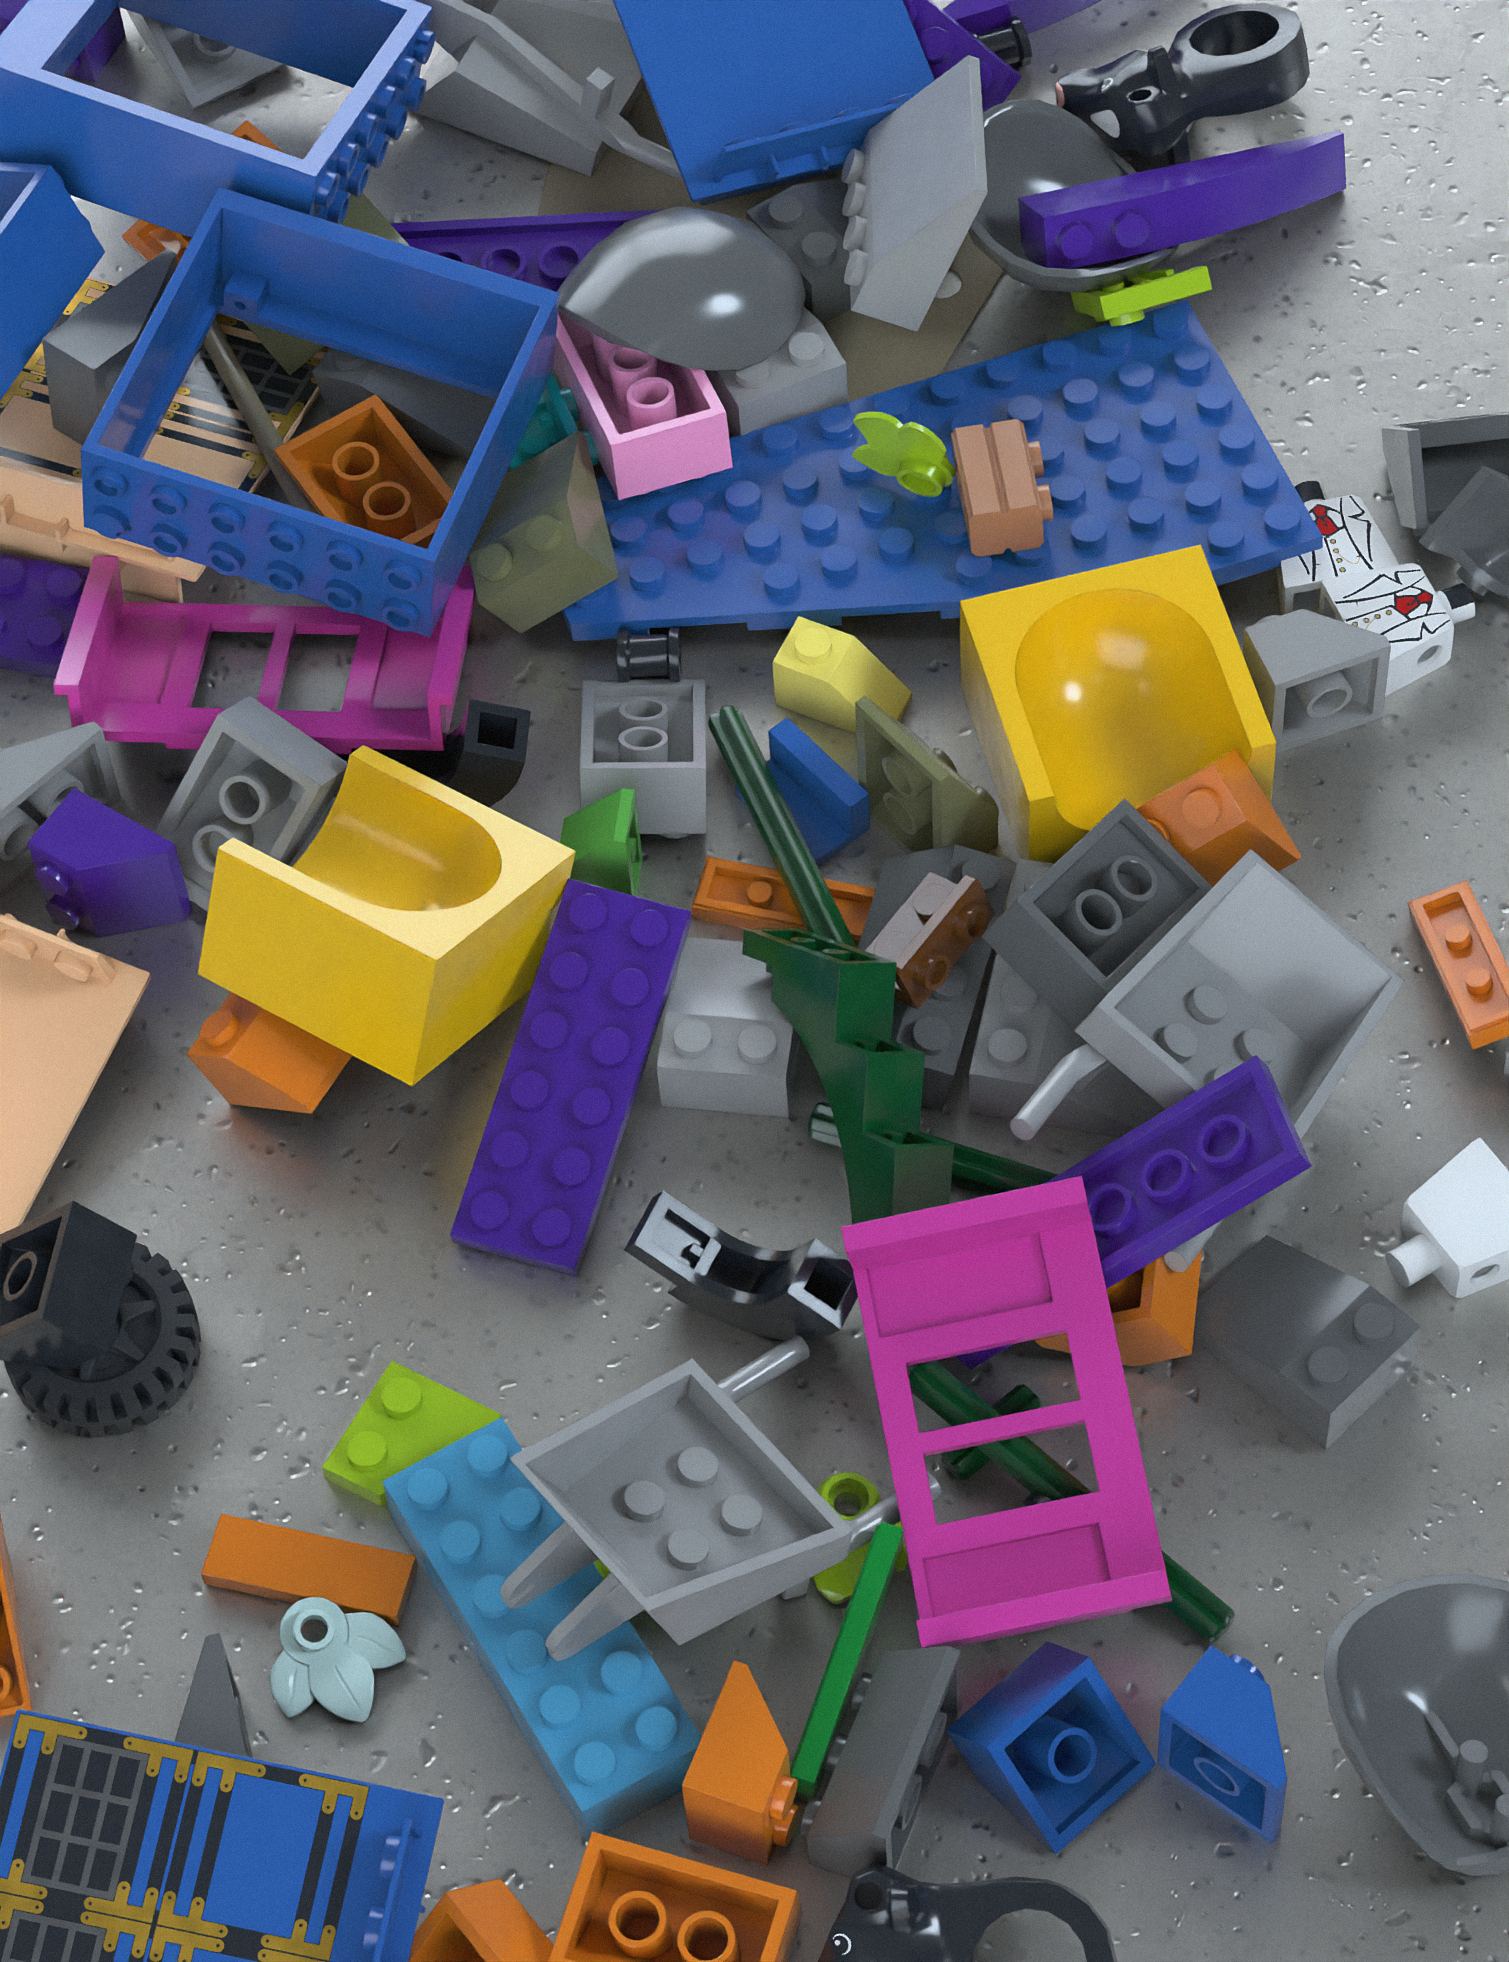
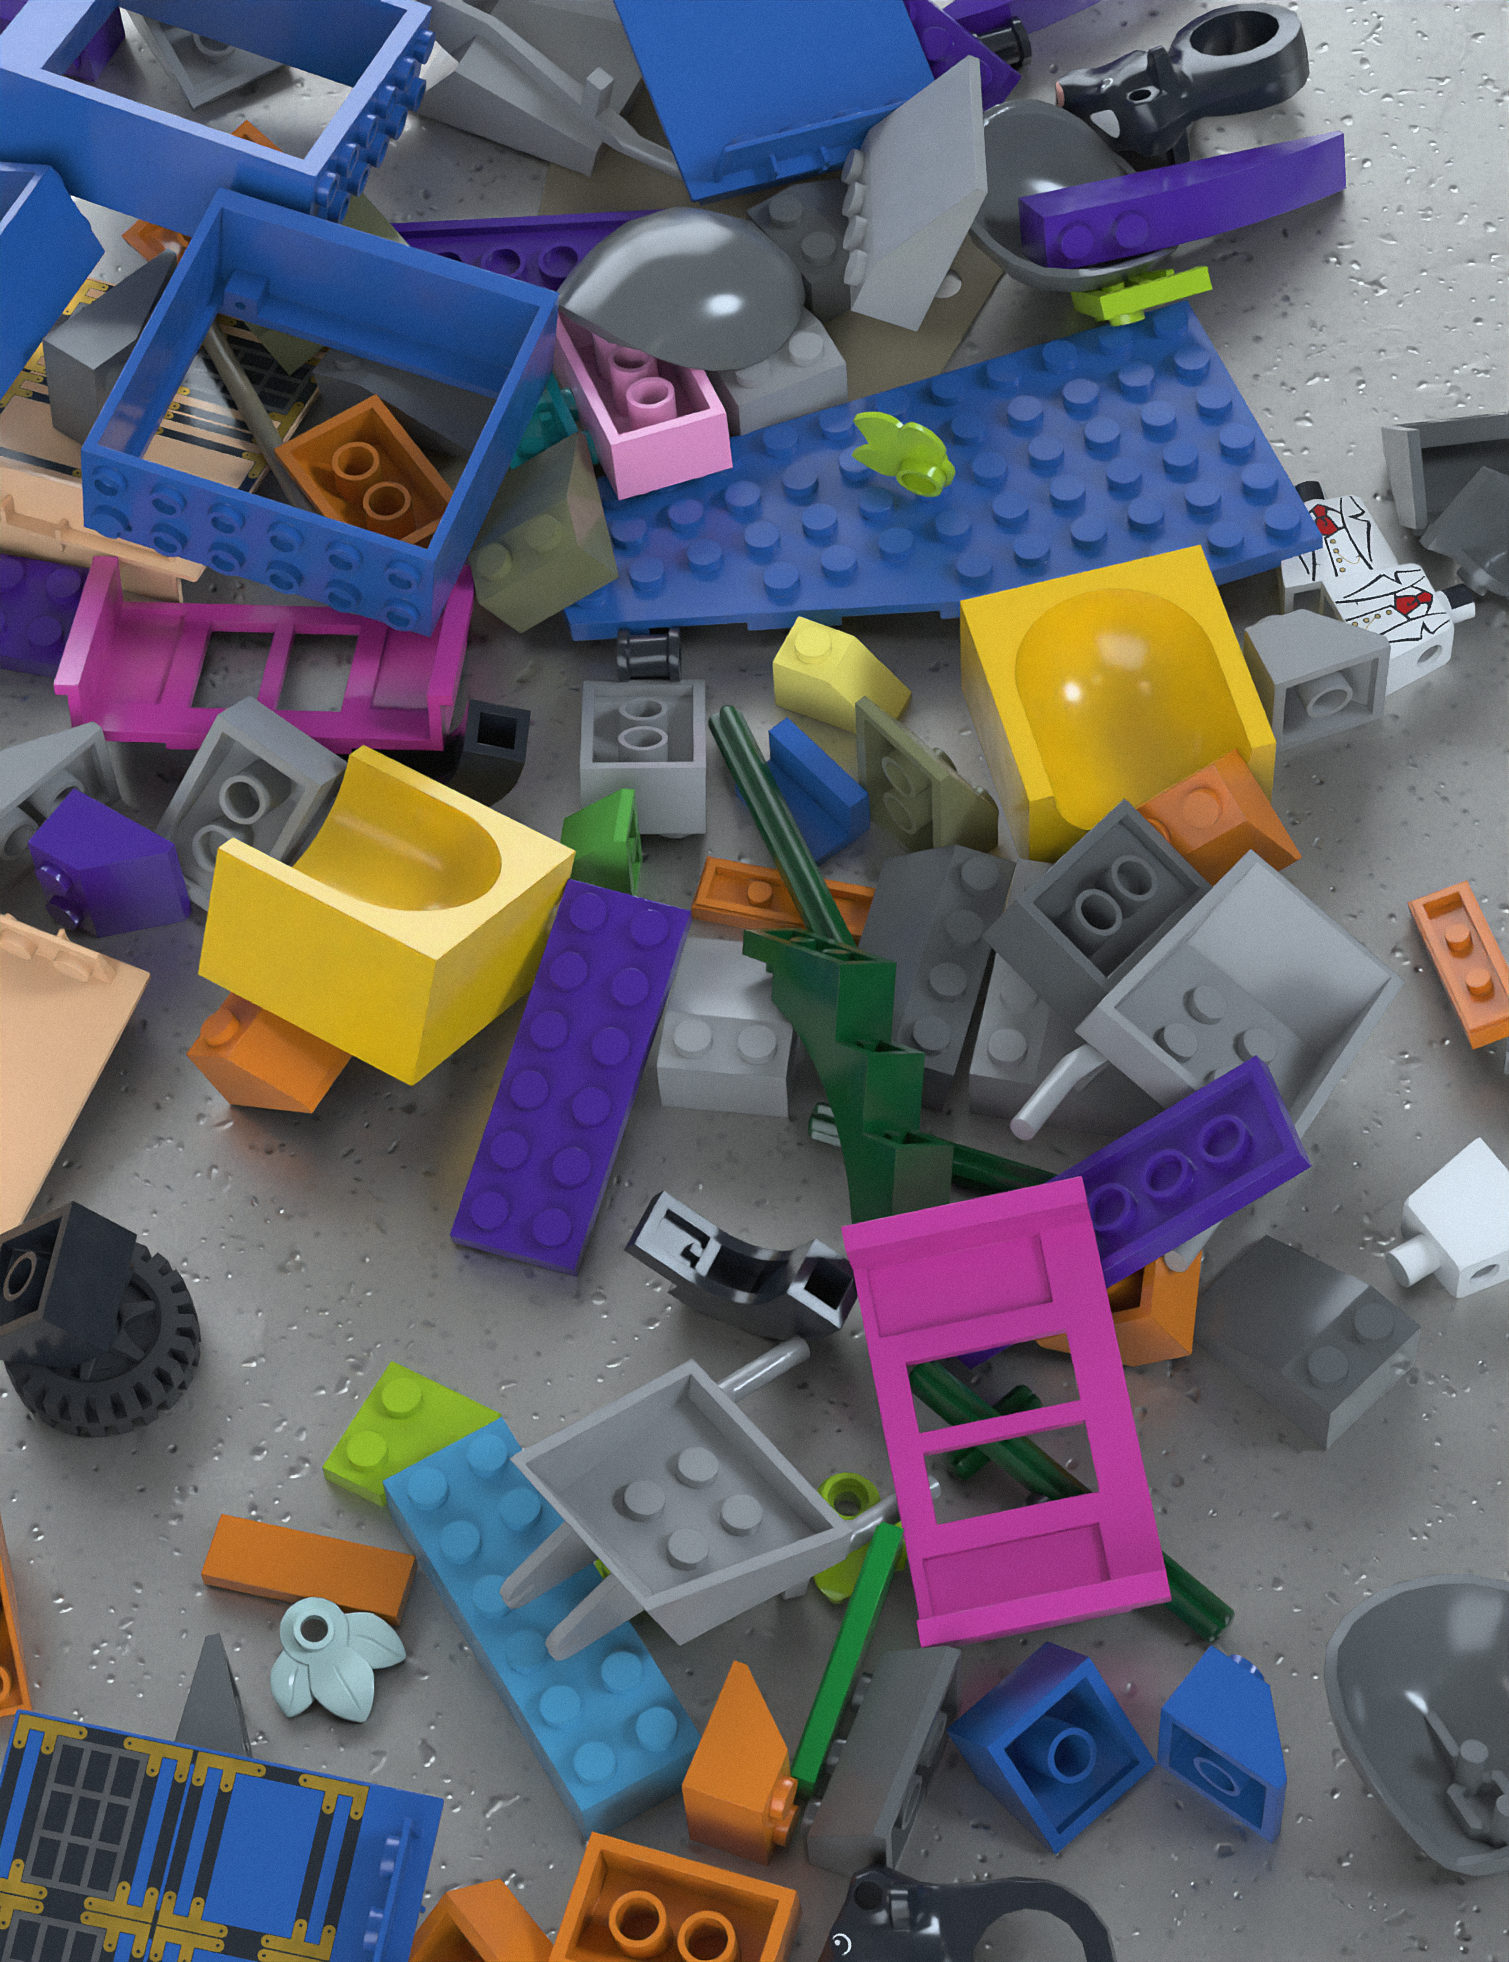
(932, 934): reddish brown bracket -> none
(1000, 488): nougat brick -> none

